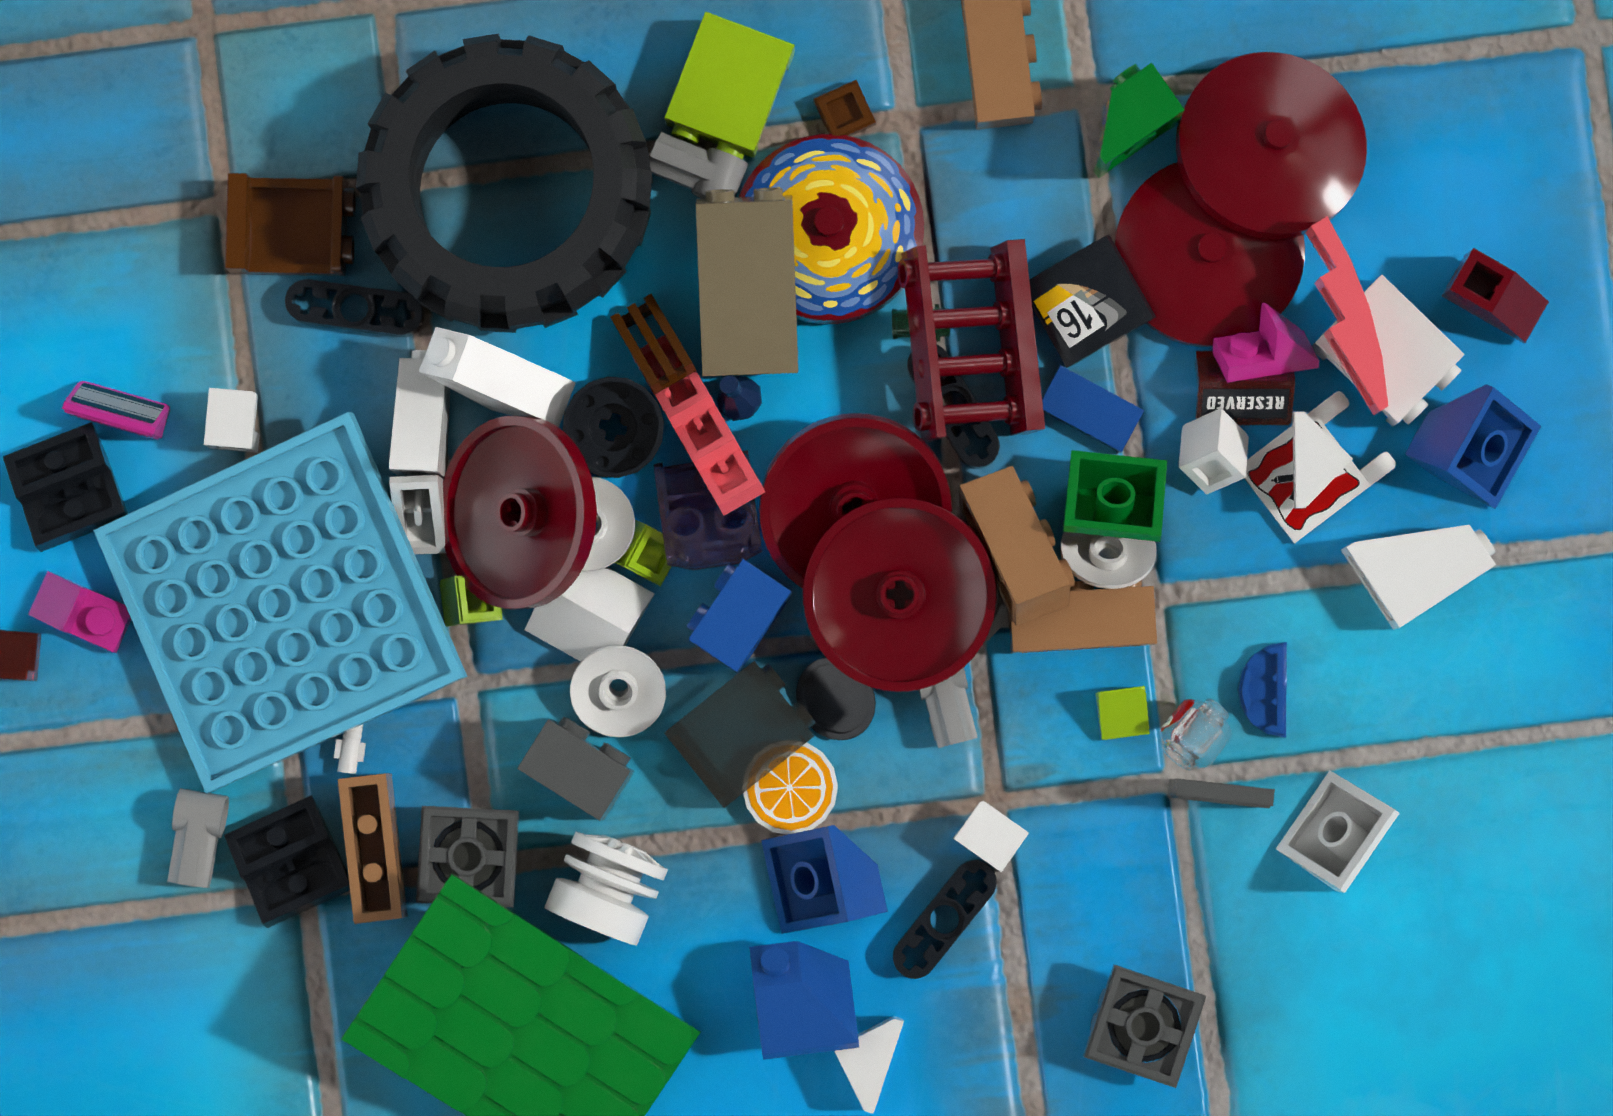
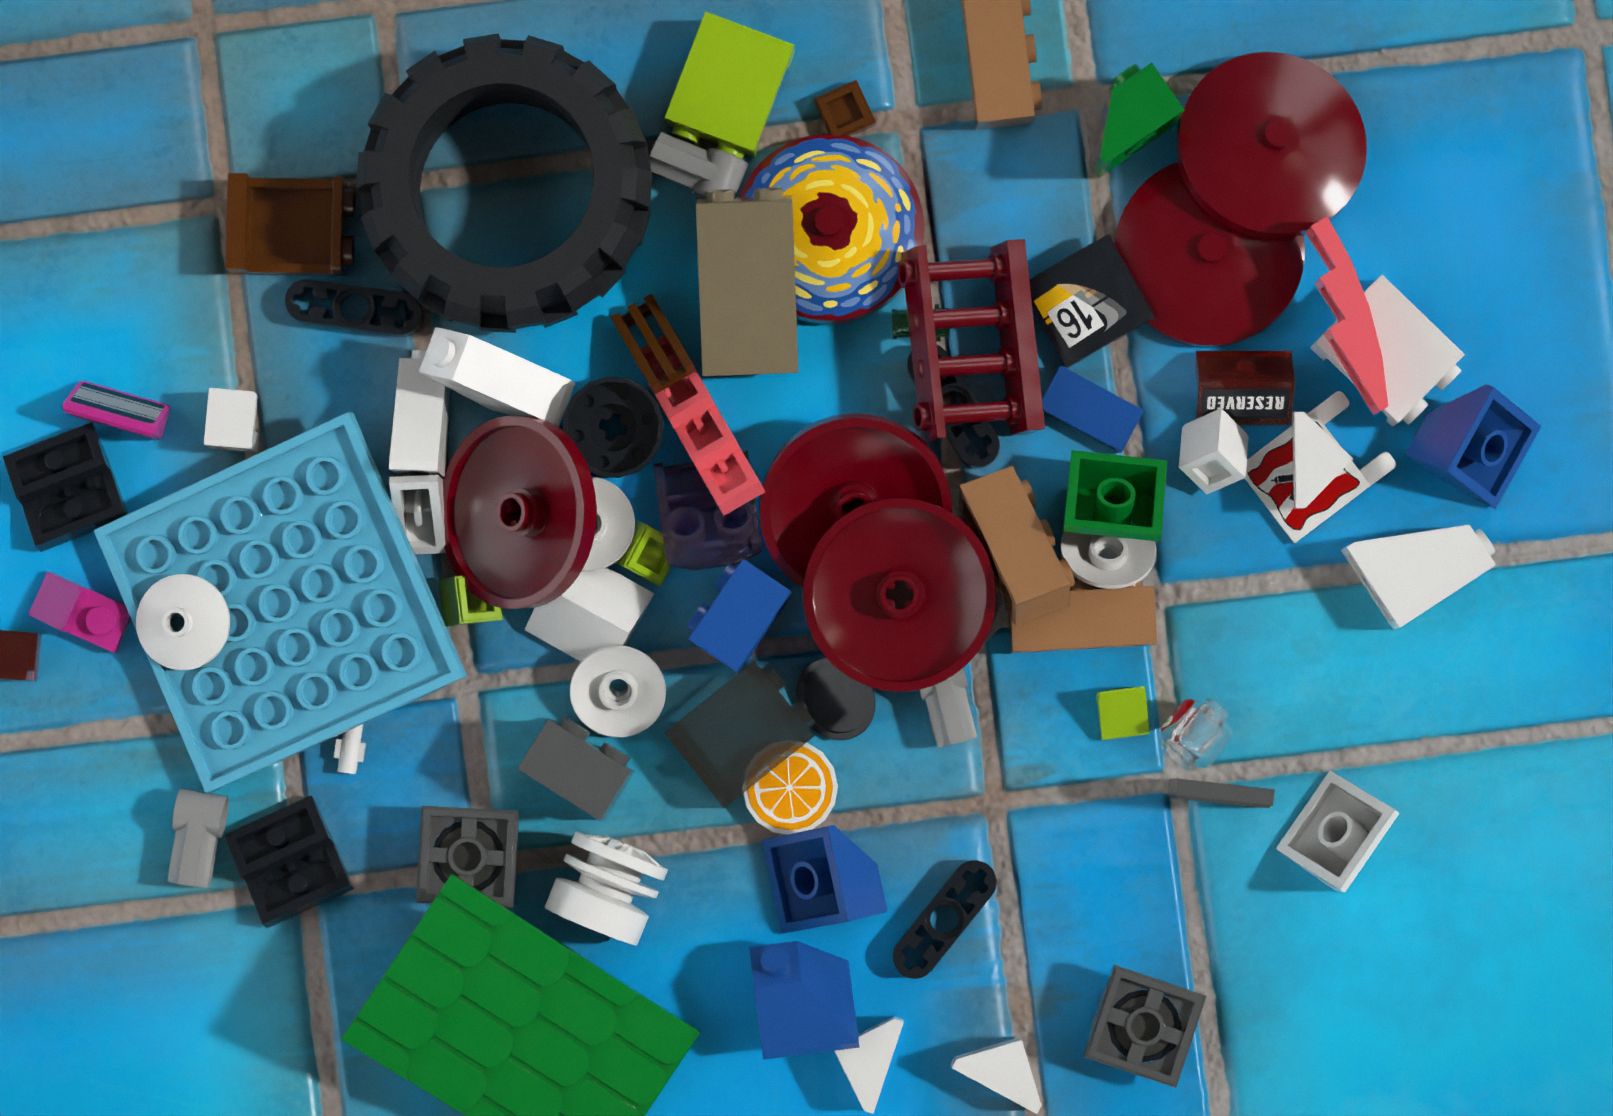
(204, 617): none -> white dish
(372, 848): medium nougat brick -> none
(739, 397): dark blue rock -> none
(991, 836): white panel -> none
(1003, 1070): none -> white slope
(1264, 688): blue tile -> none
(1272, 350): dark pink slope -> none
(1495, 295): dark red slope -> none

